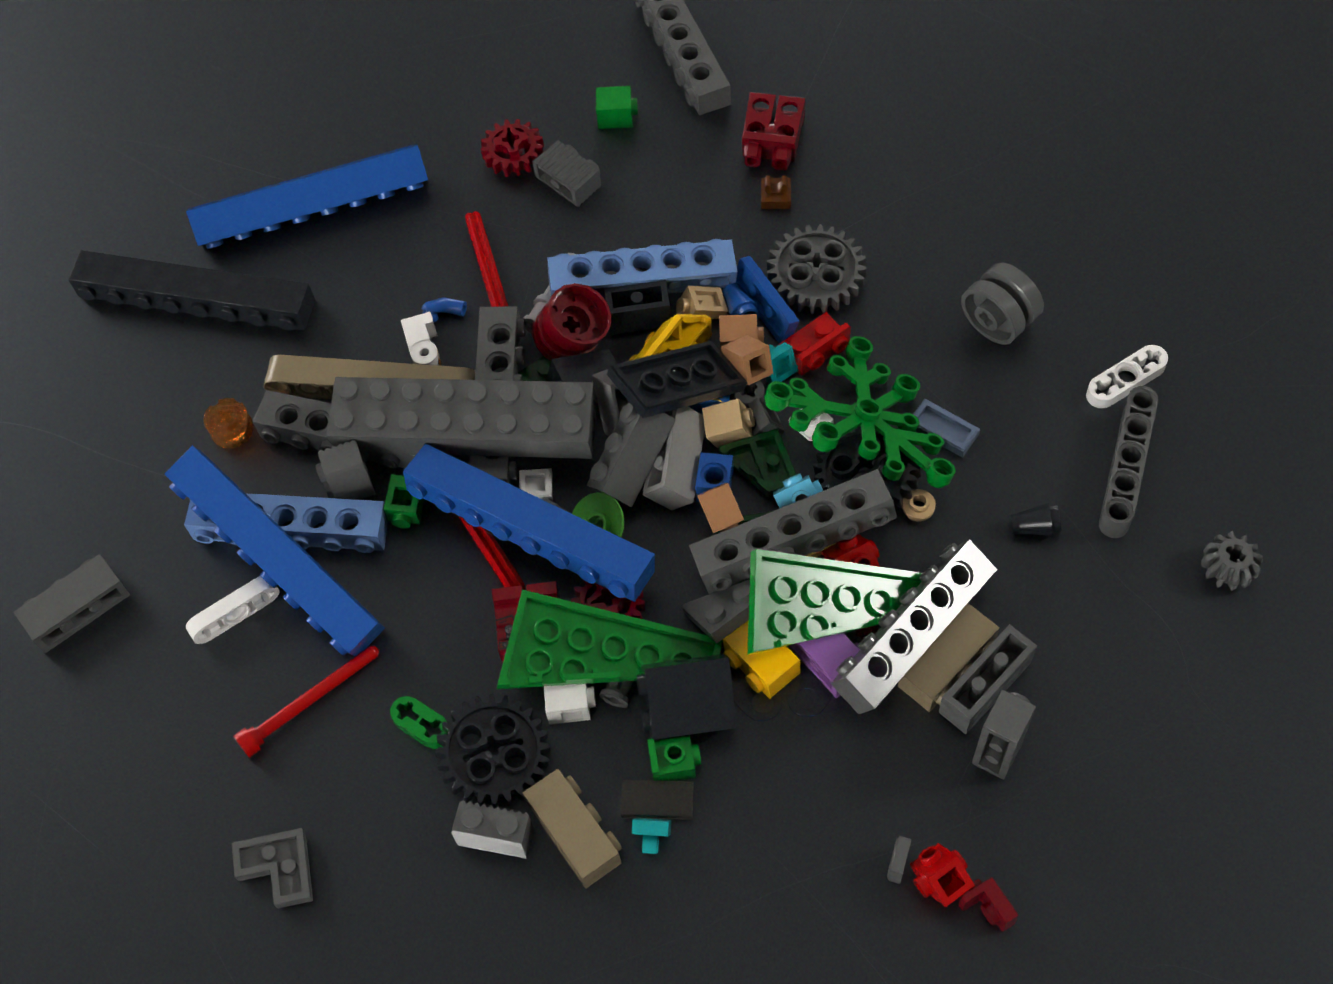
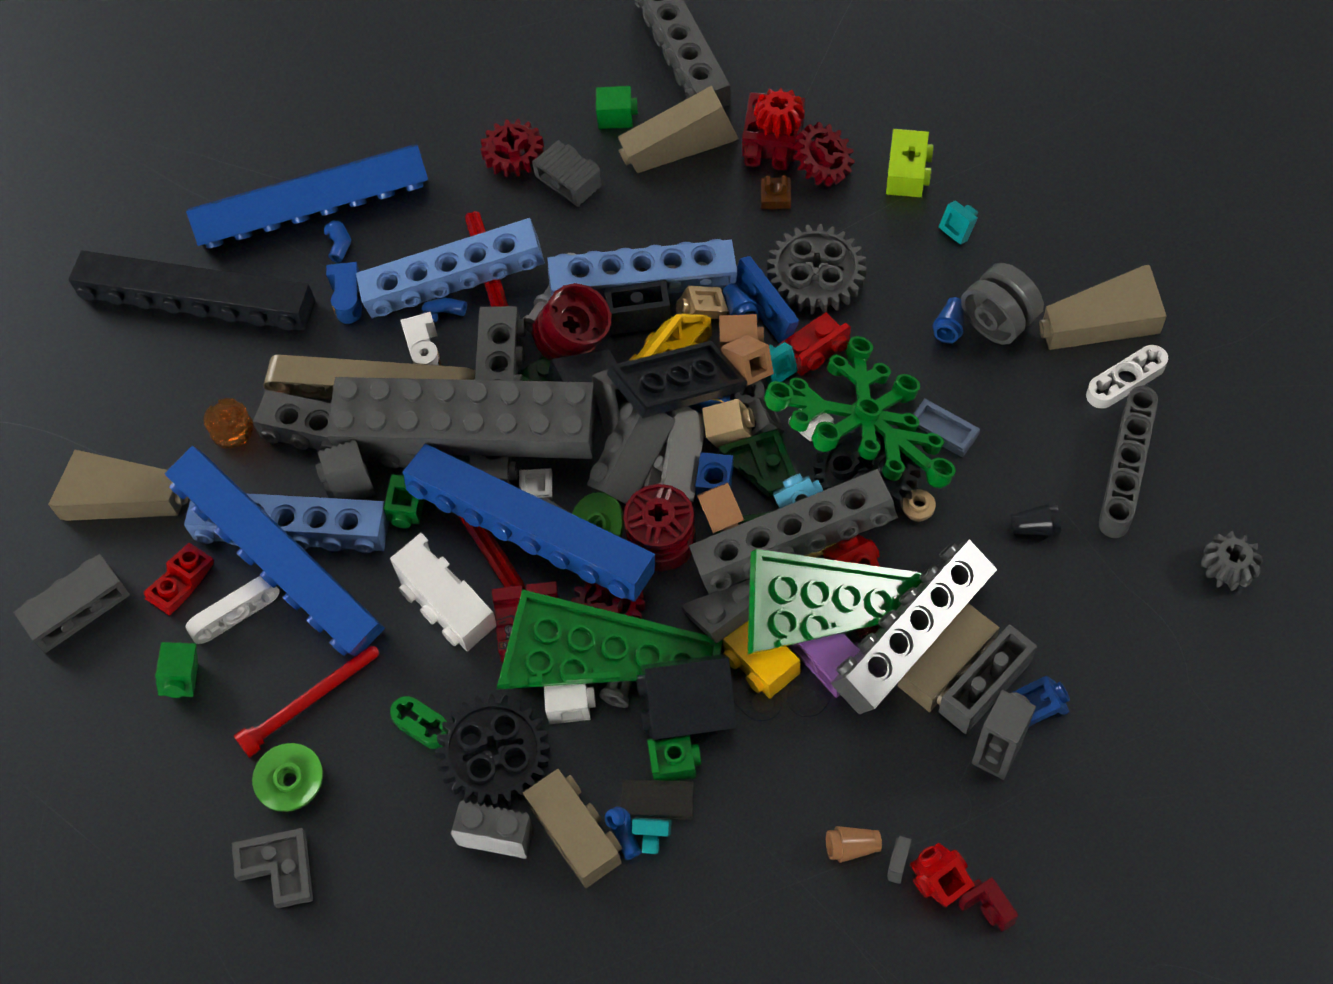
(112, 489): none -> dark tan slope
(177, 669): none -> green brick
(182, 577): none -> red slope
(280, 764): none -> bright green dish
(341, 240): none -> blue arm
(346, 298): none -> blue leg
(442, 594): none -> white wedge
(450, 268): none -> medium blue brick
(620, 822): none -> blue arm
(666, 538): none -> dark red wheel
(678, 132): none -> dark tan slope
(779, 112): none -> red gear
(823, 154): none -> dark red gear
(851, 843): none -> medium nougat cone
(907, 163): none -> lime brick
(950, 322): none -> blue cone
(958, 221): none -> teal tile
(1047, 697): none -> blue bracket
(1107, 312): none -> dark tan slope

